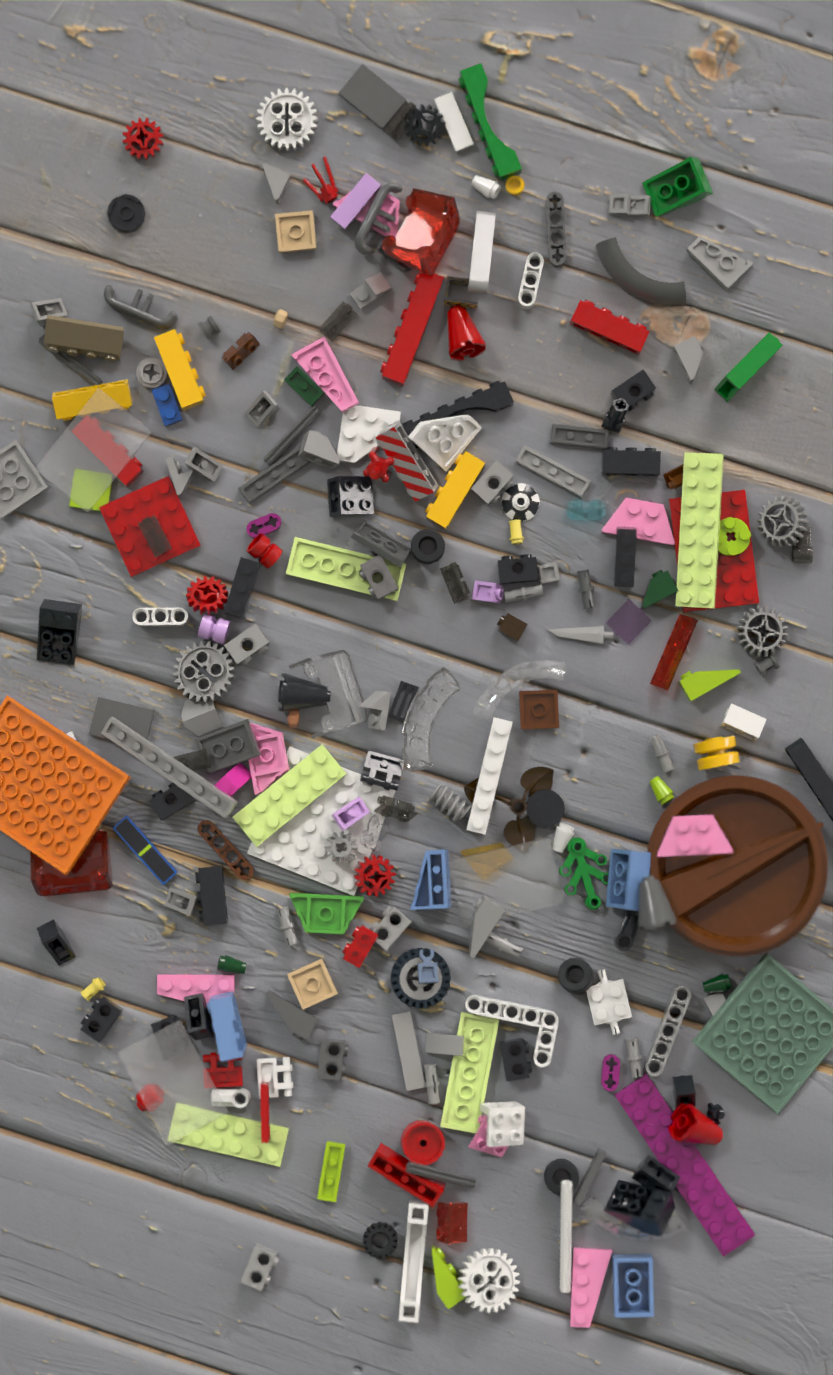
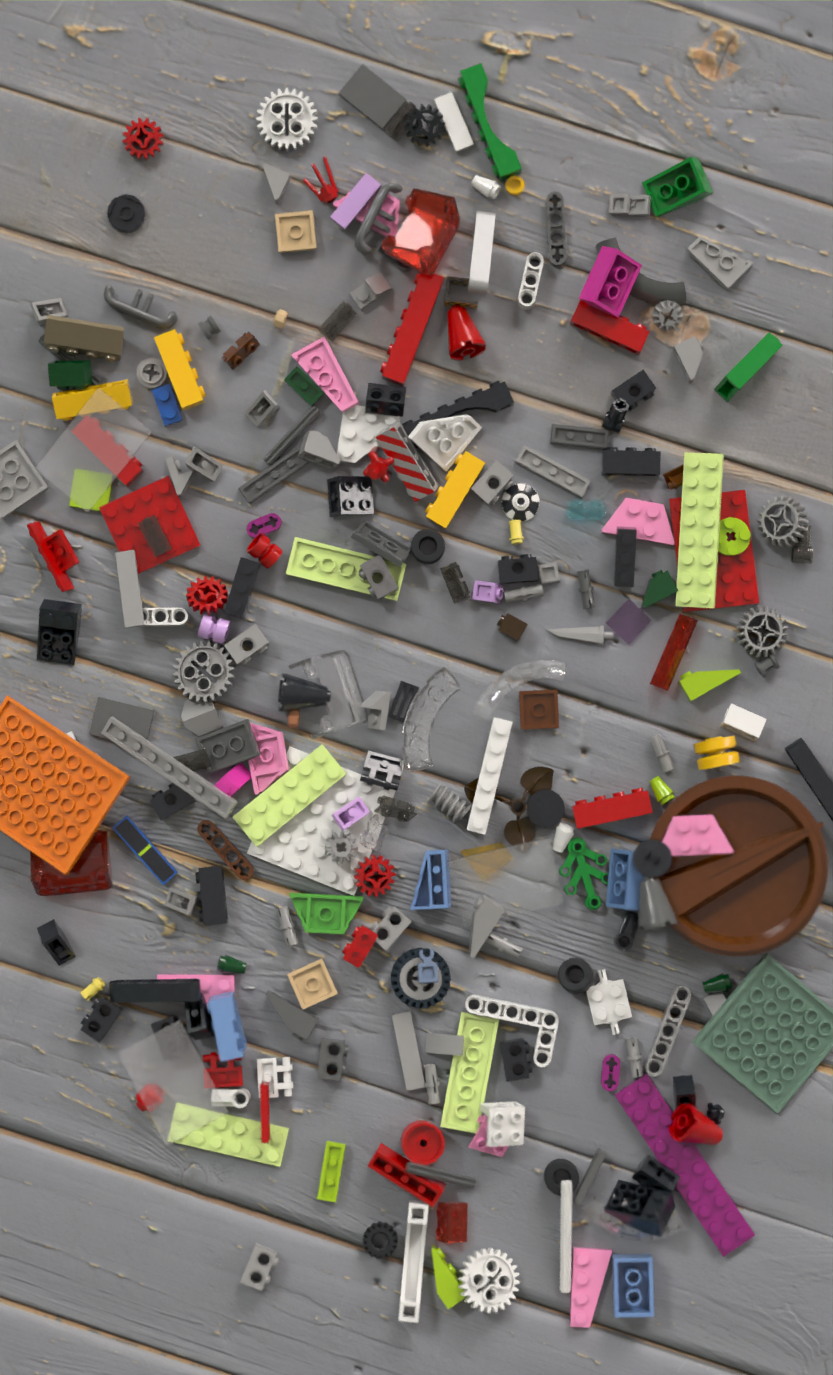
(56, 552): none -> red bracket
(70, 373): none -> dark green brick
(130, 589): none -> light grey tile
(155, 990): none -> black beam
(385, 399): none -> black brick
(610, 281): none -> dark pink slope
(611, 809): none -> red brick
(652, 858): none -> black piece
(666, 307): none -> light grey gear

